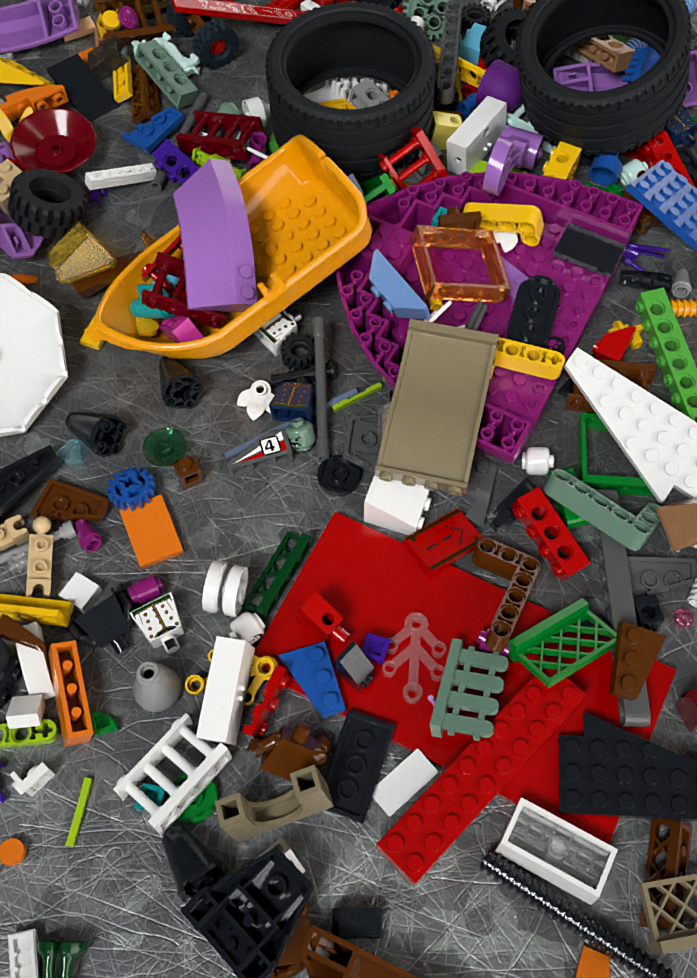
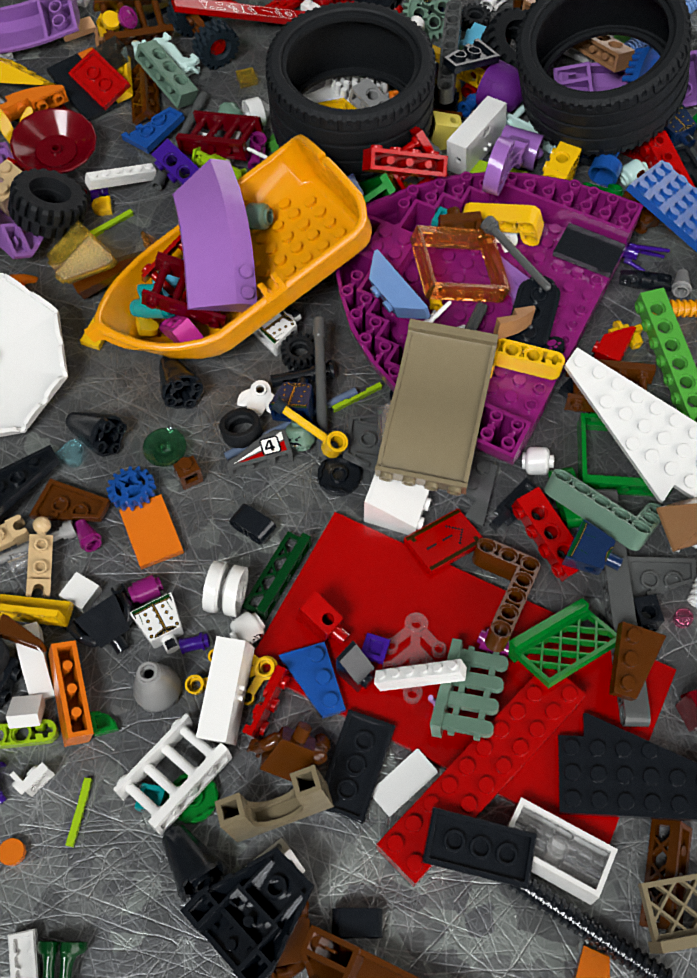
(99, 79): none -> red tile
(102, 206): none -> yellow tile
(120, 218): none -> lime piece
(194, 643): none -> dark purple pin
(236, 417): none -> black tyre
(246, 77): none -> clear yellow tile
(252, 524): none -> black beam
(259, 216): none -> sand green head
(326, 447): none -> yellow piece
(404, 162): none -> red brick
(420, 675): none -> white piece
(471, 57): none -> black wing
(479, 848): none -> black tile
(491, 227): none -> dark grey piece
(513, 324): none -> medium nougat slope
(591, 550): none -> dark blue torso

